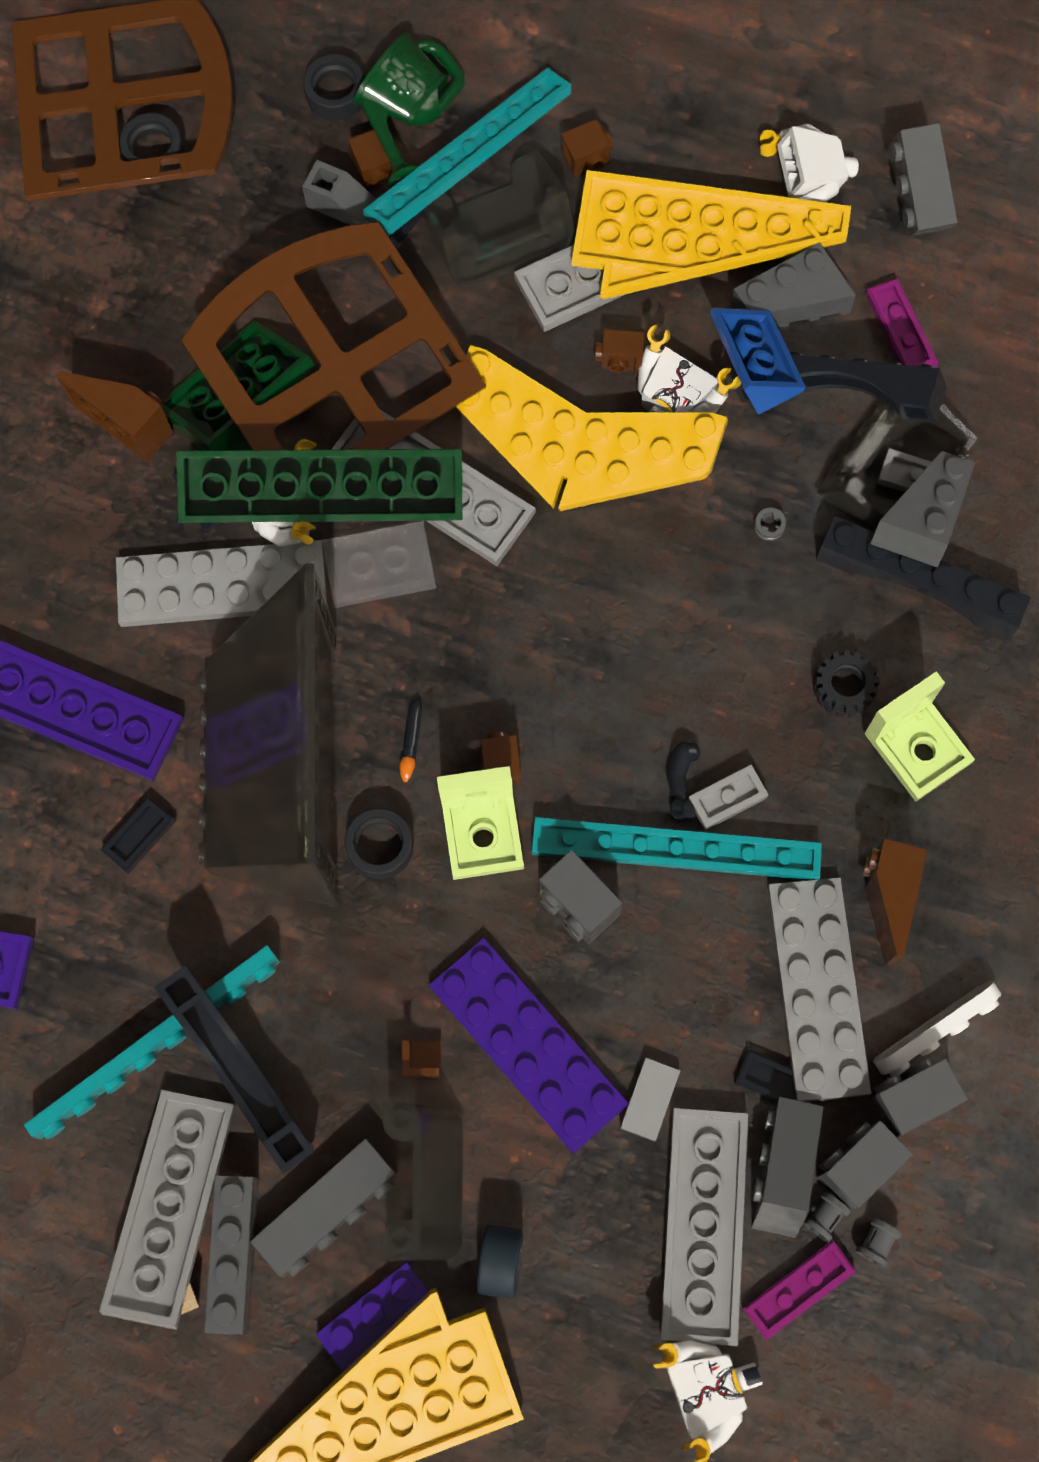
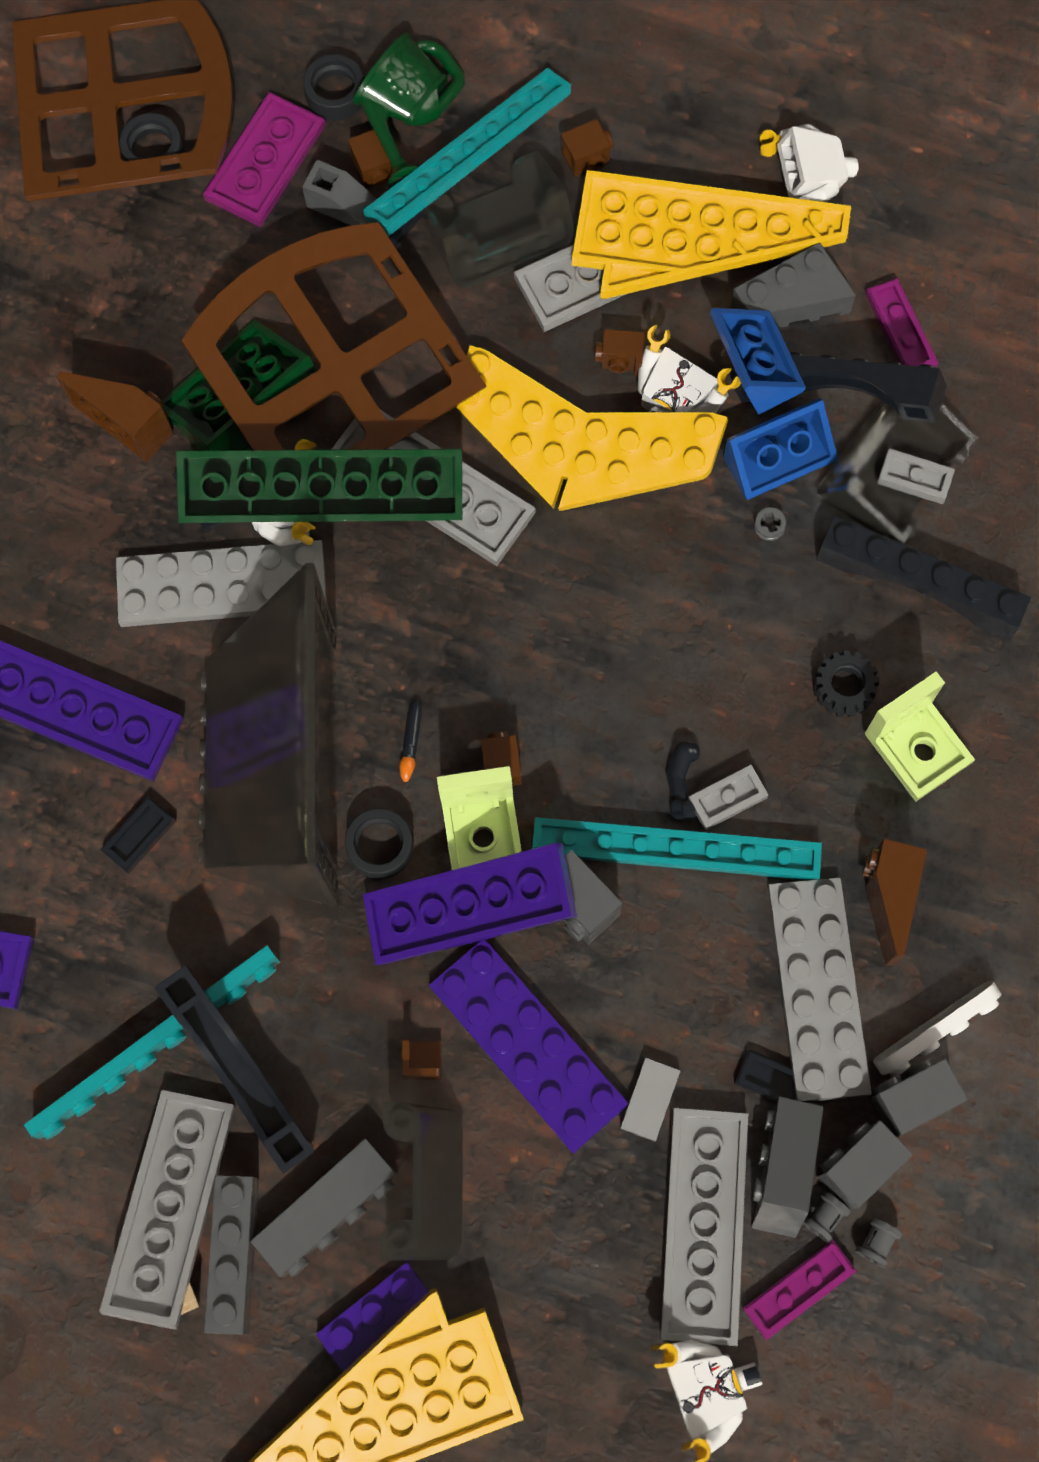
(264, 159): none -> magenta tile
(378, 564): clear tile -> none
(470, 904): none -> dark purple plate
(500, 1261): black wheel -> none
(781, 449): none -> blue slope
(922, 179): dark grey wedge -> none
(927, 512): dark grey wedge -> none

